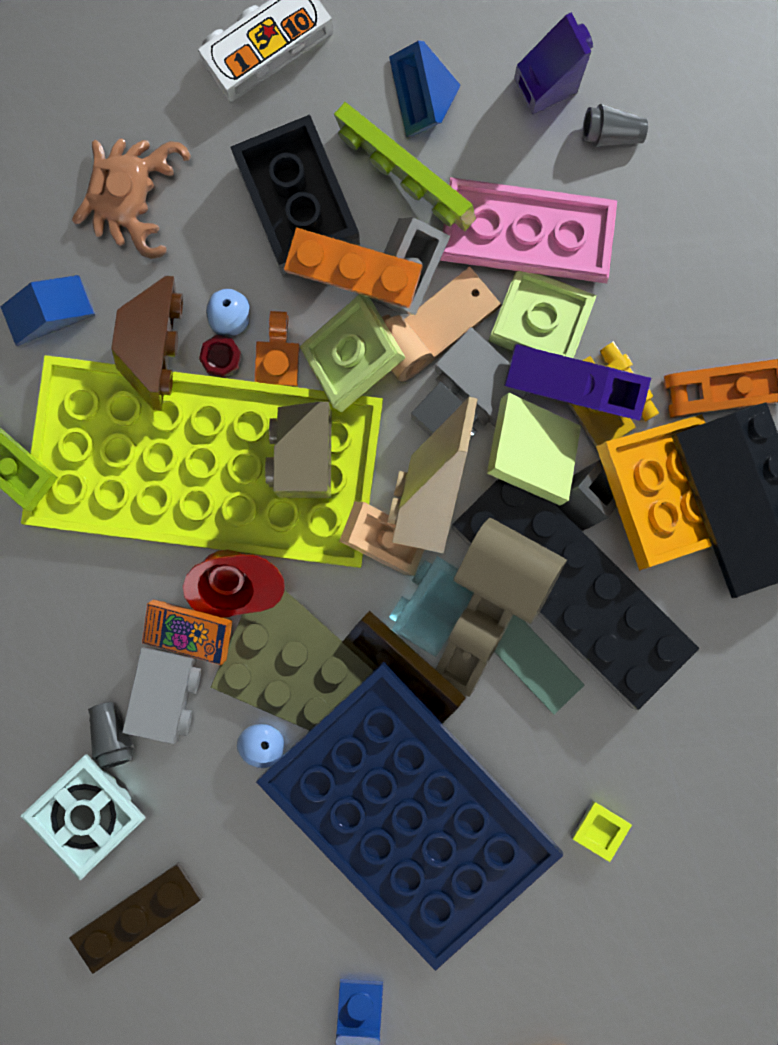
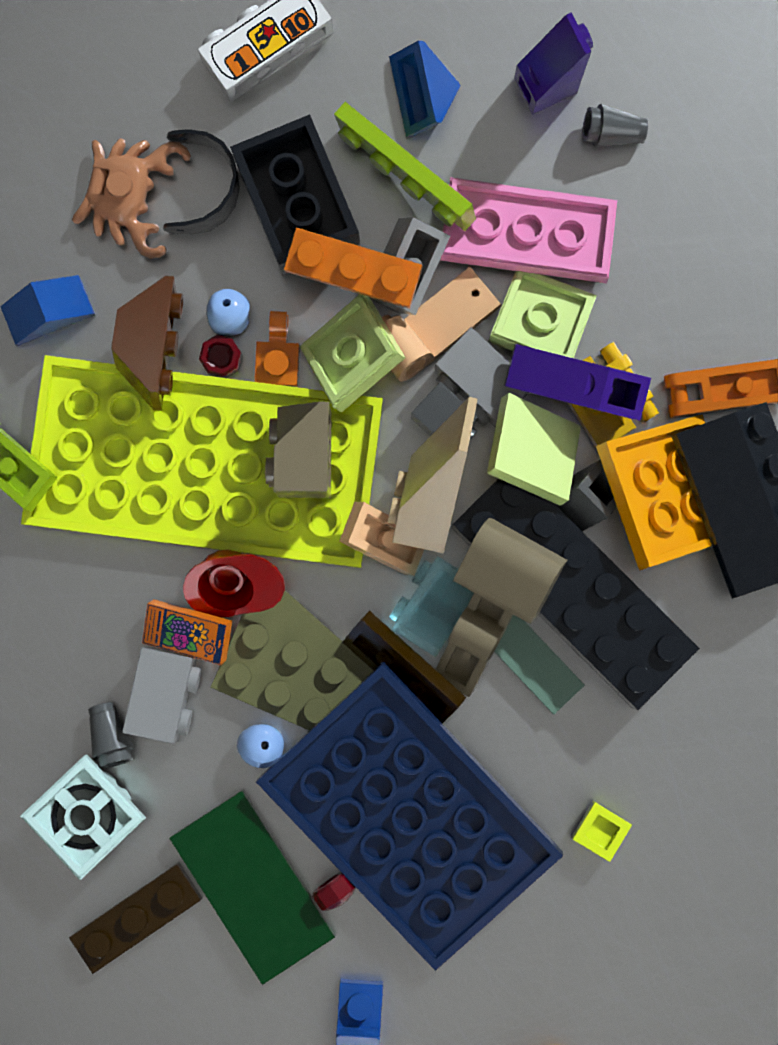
(223, 211): none -> black piece
(252, 887): none -> dark green tile
(333, 892): none -> dark red tile

